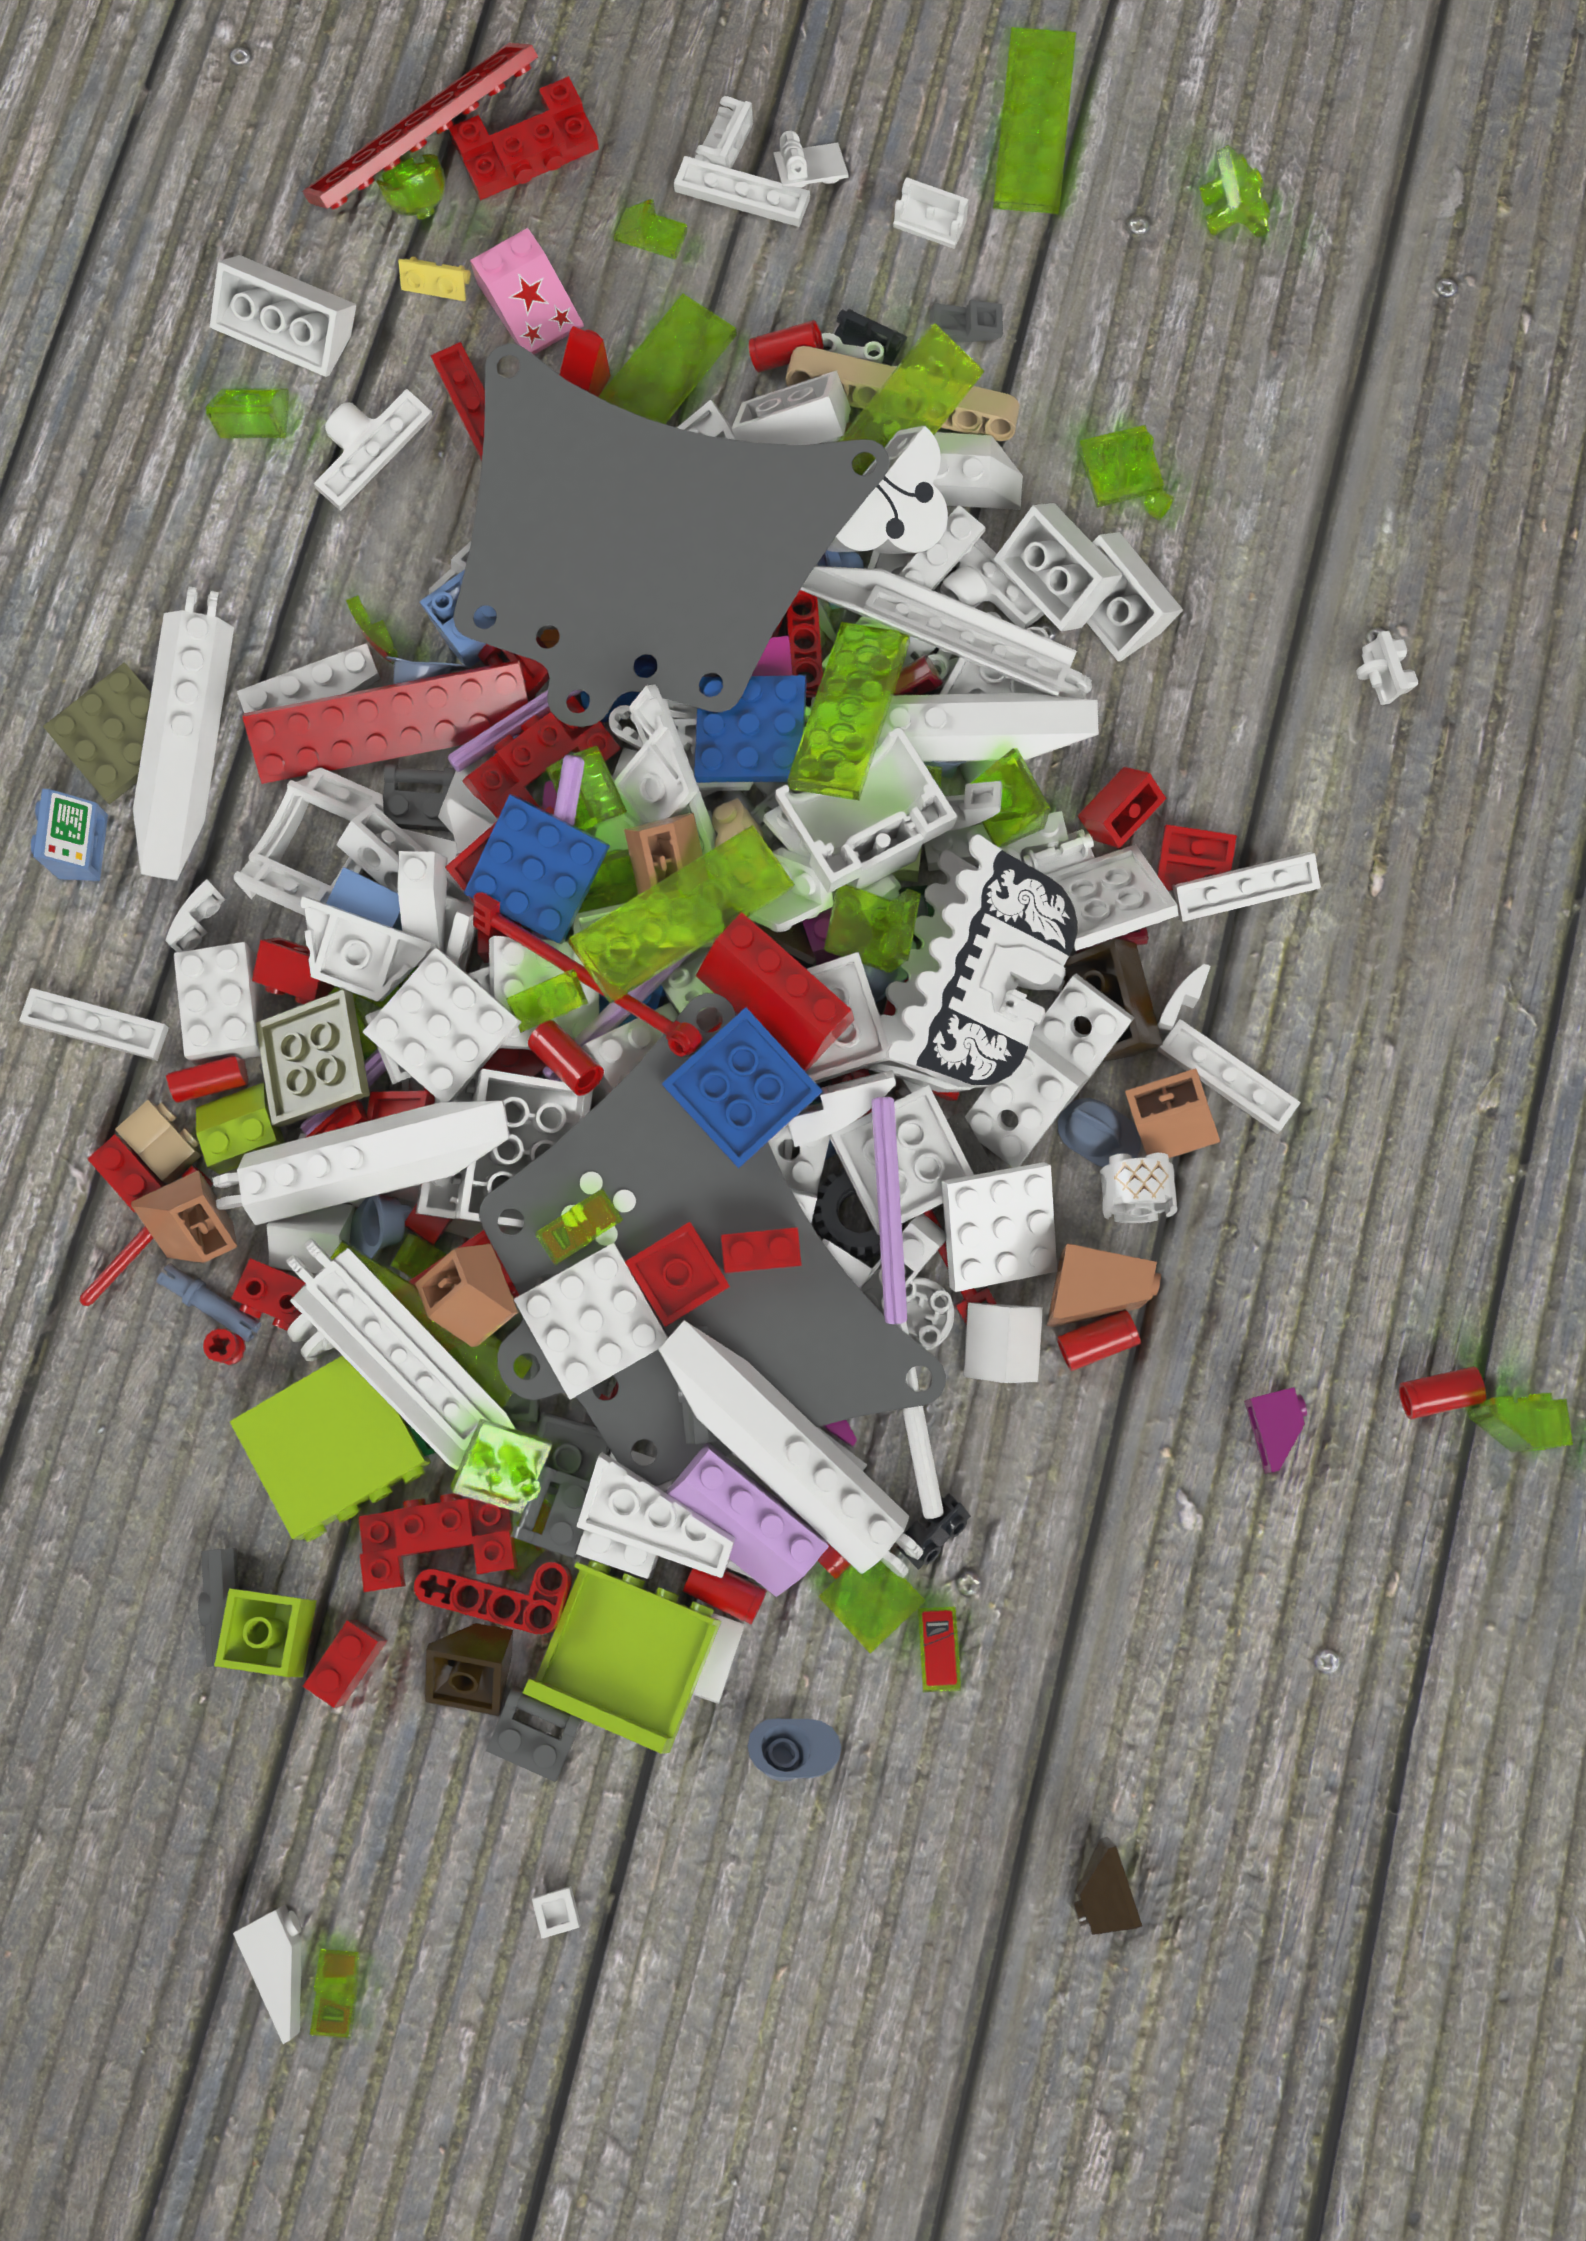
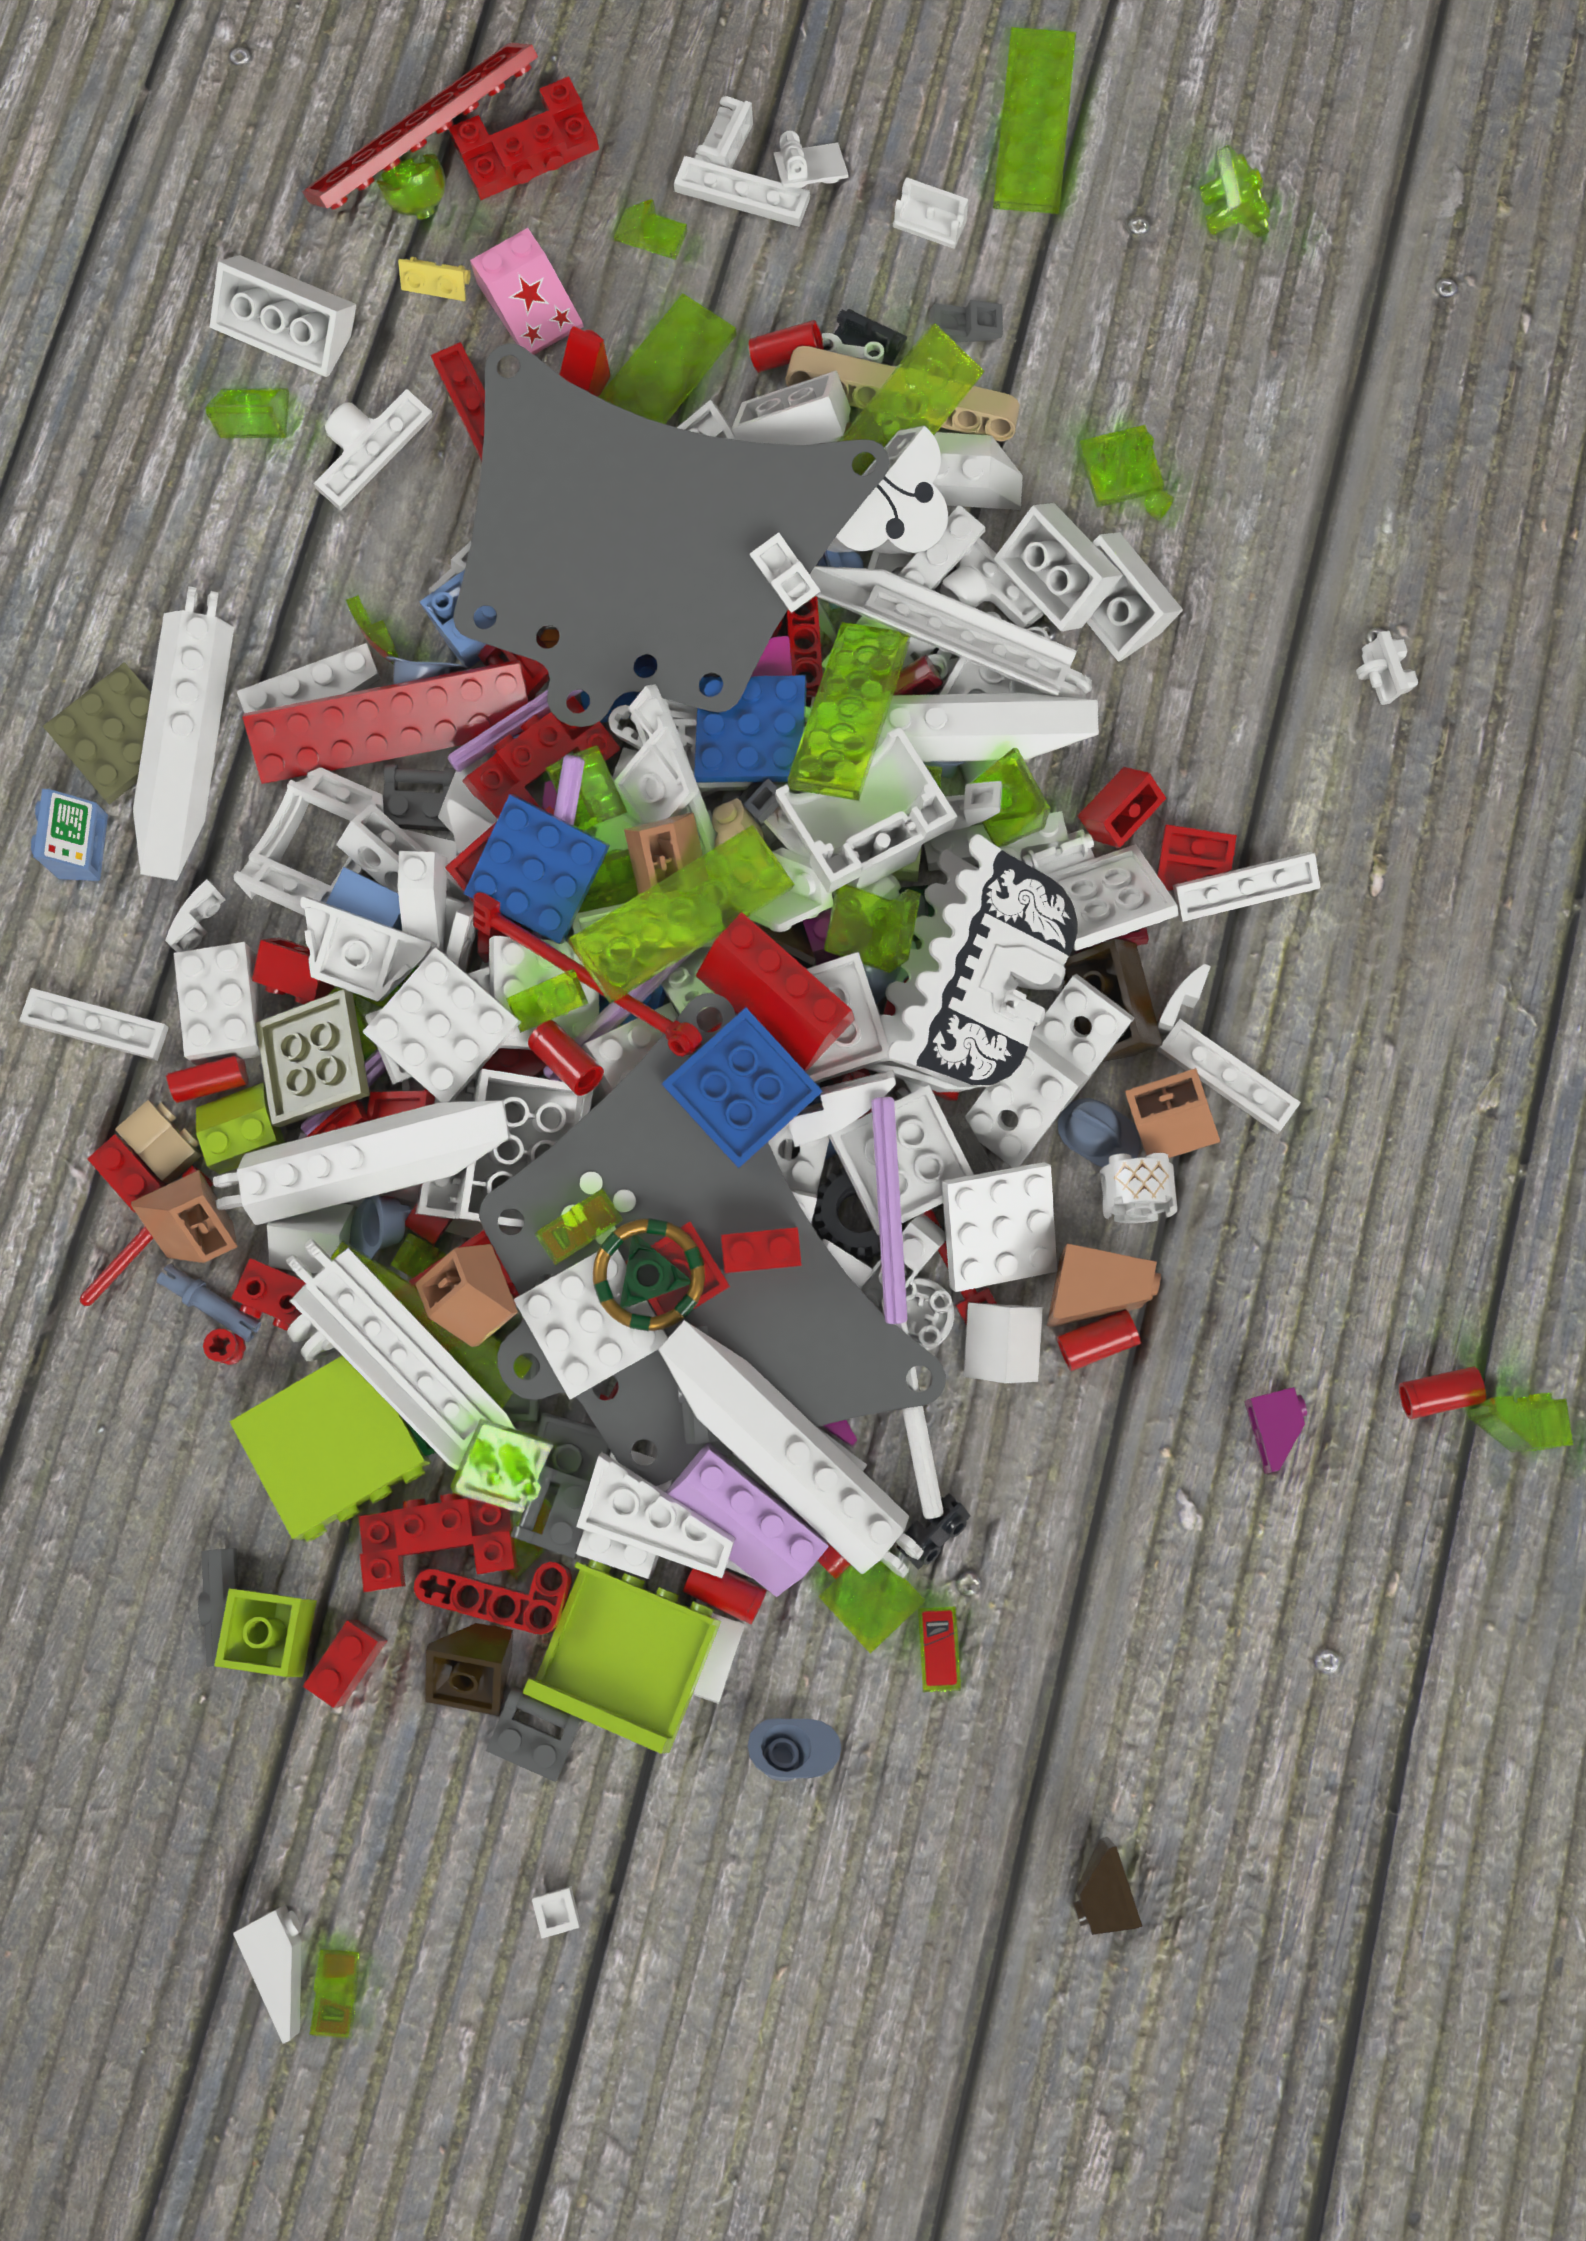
(648, 1274): none -> dark green piece
(760, 799): none -> dark grey slope
(785, 572): none -> white slope

